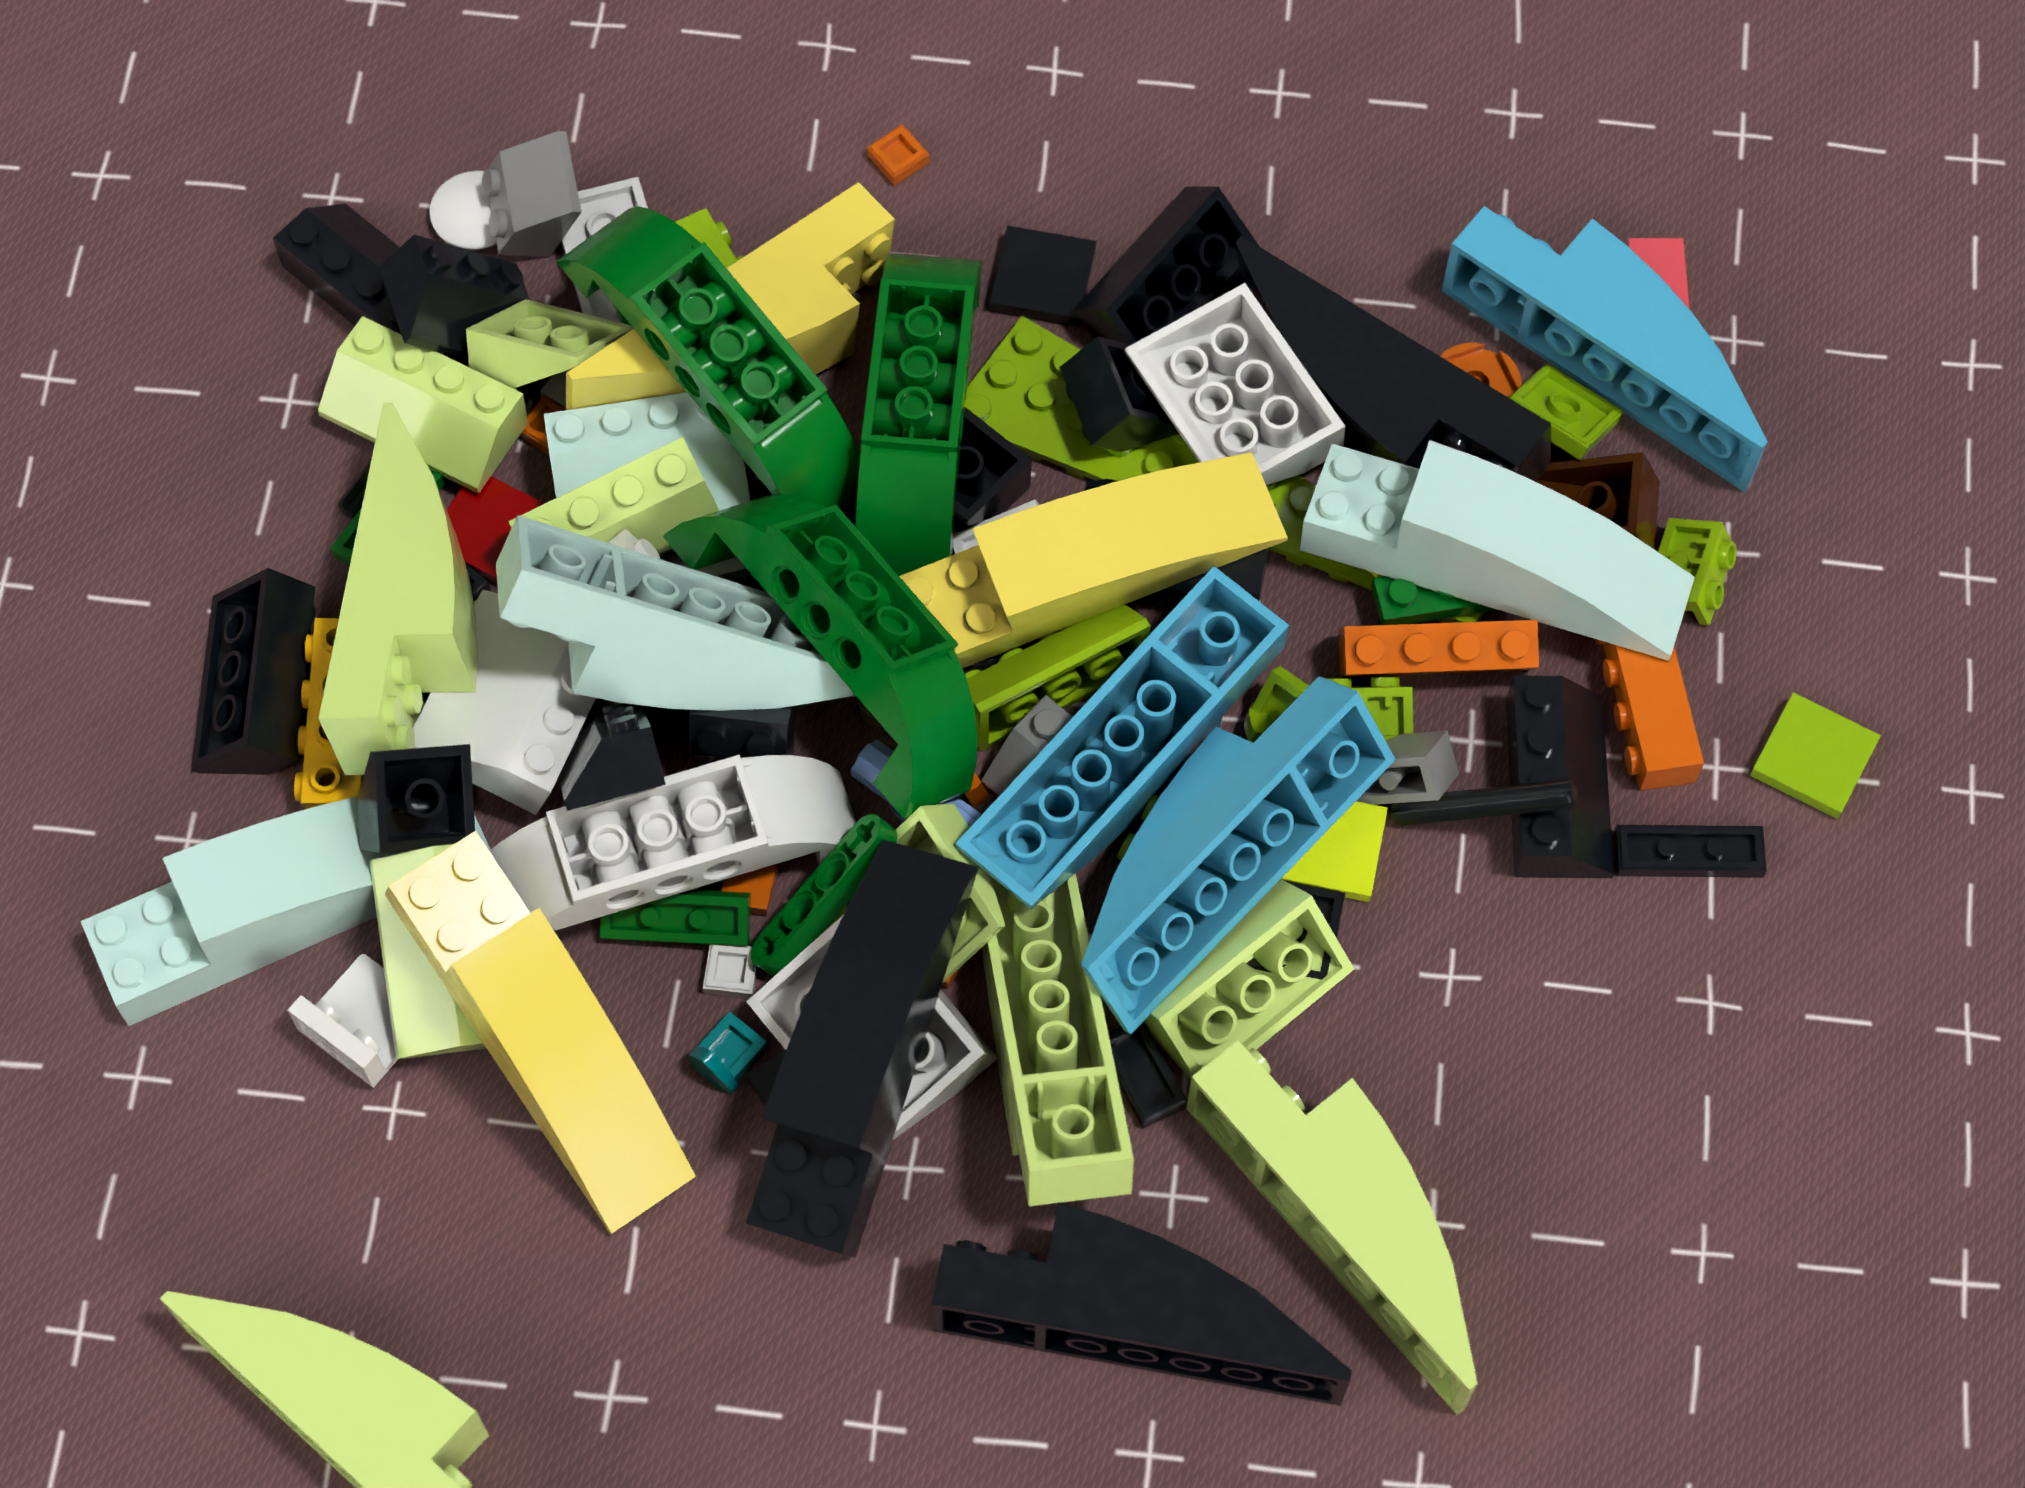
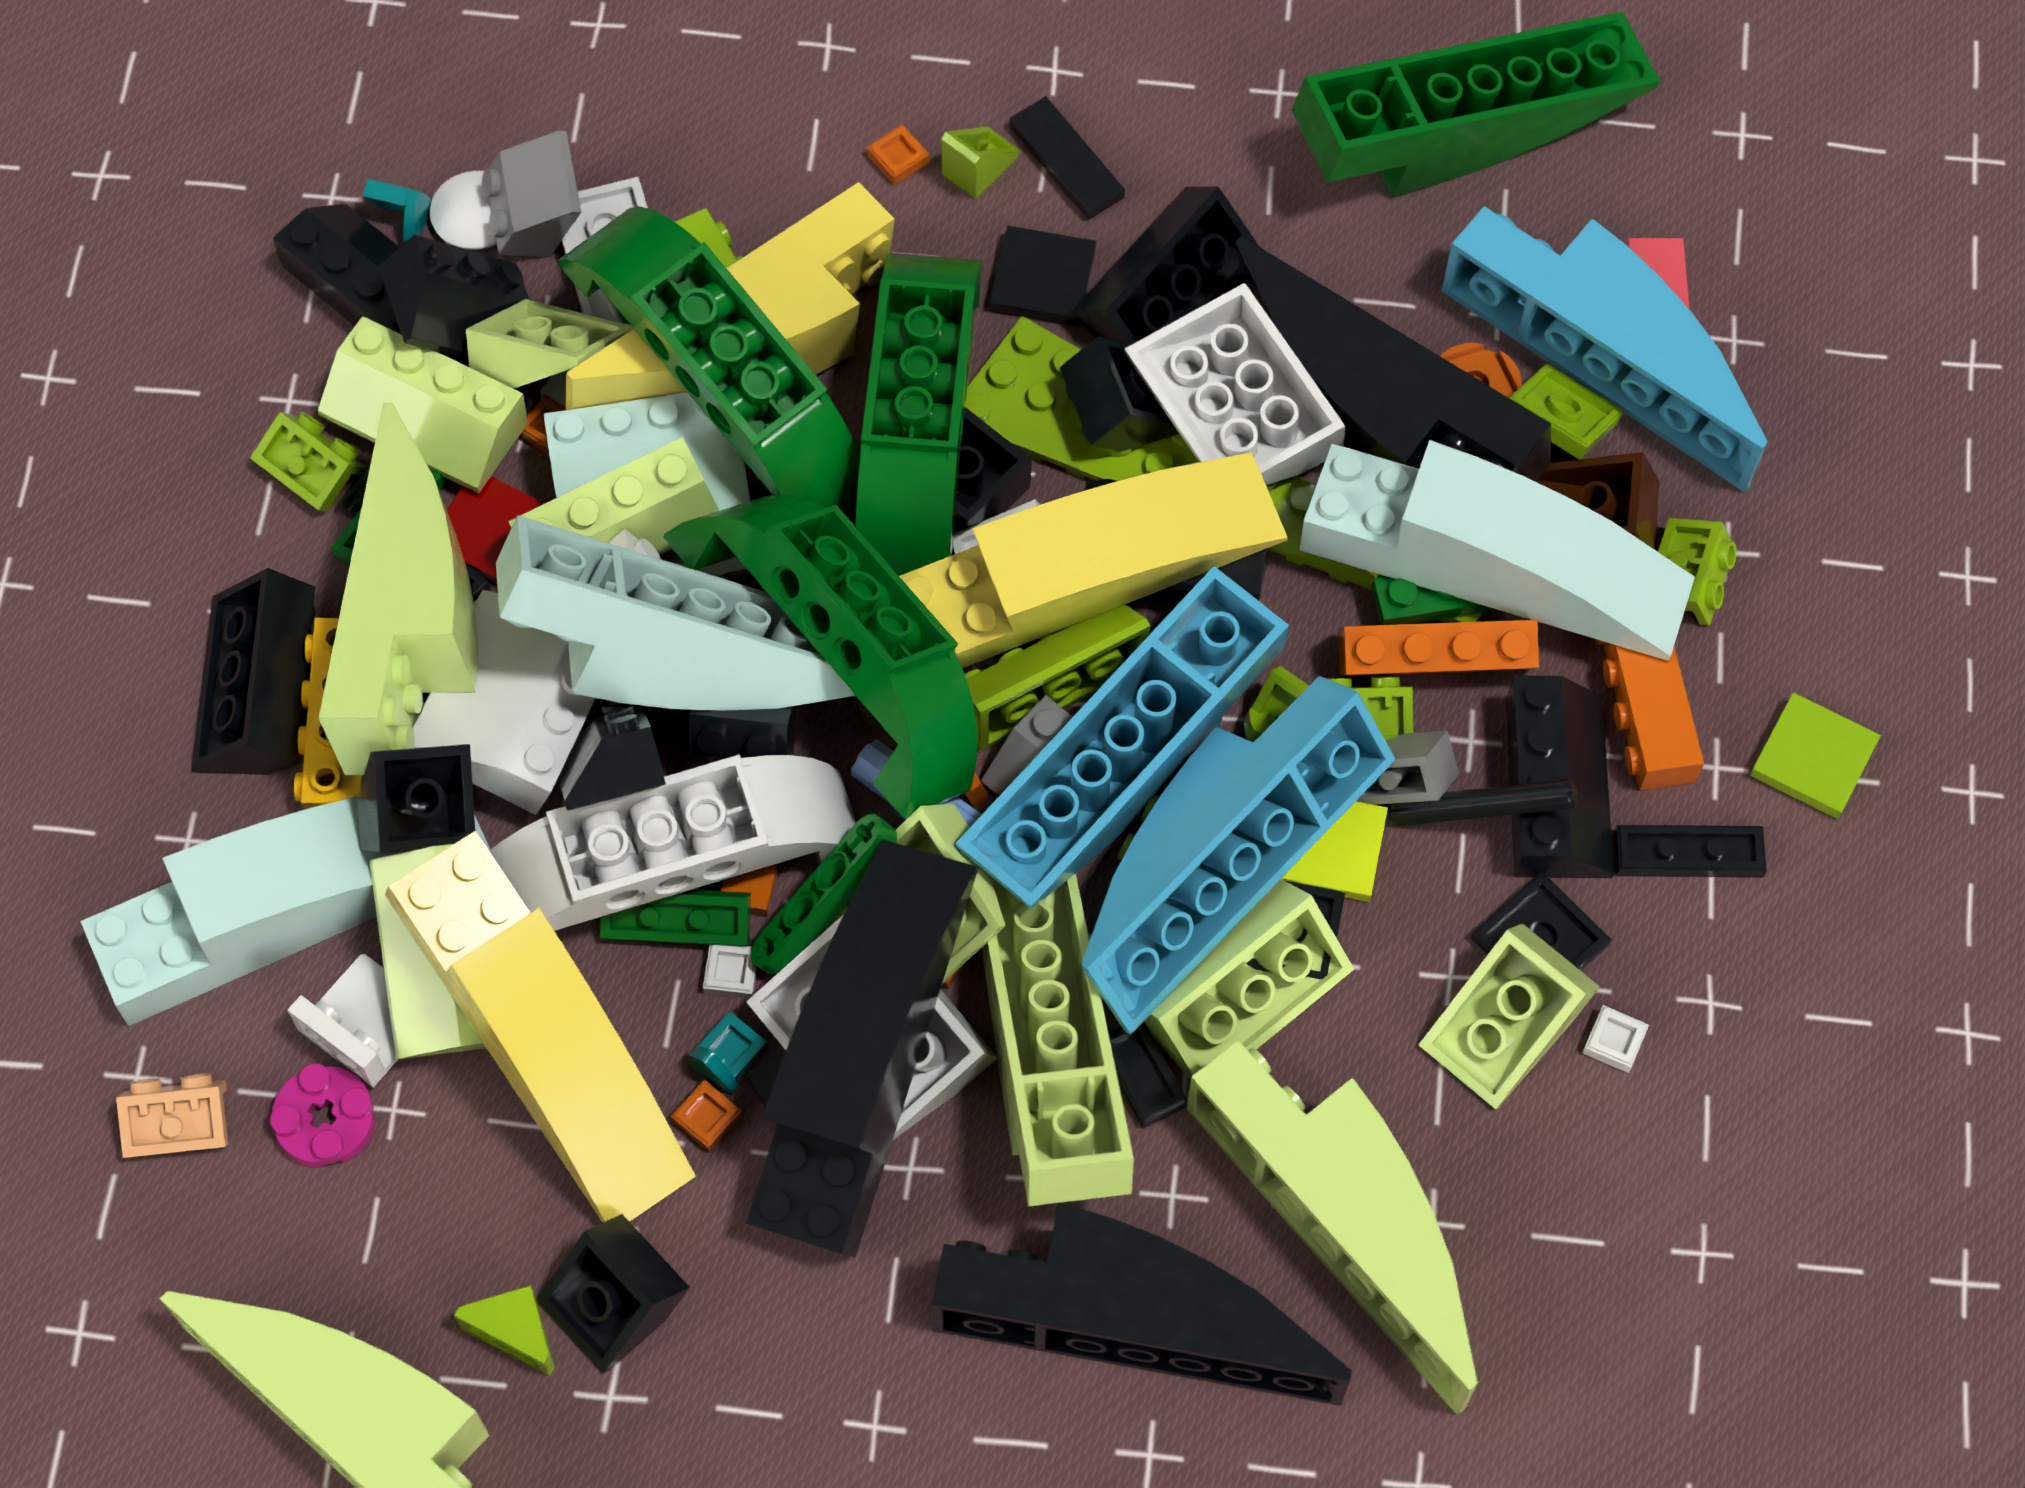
(172, 1116): none -> light nougat bracket
(307, 459): none -> lime bracket
(313, 1089): none -> dark pink plate
(408, 201): none -> teal tile
(511, 1325): none -> lime slope
(612, 1291): none -> black slope
(706, 1116): none -> orange tile
(976, 158): none -> lime slope
(1067, 157): none -> black tile
(1469, 103): none -> green slope
(1508, 1014): none -> yellowish green slope
(1551, 917): none -> black tile
(1615, 1039): none -> white tile

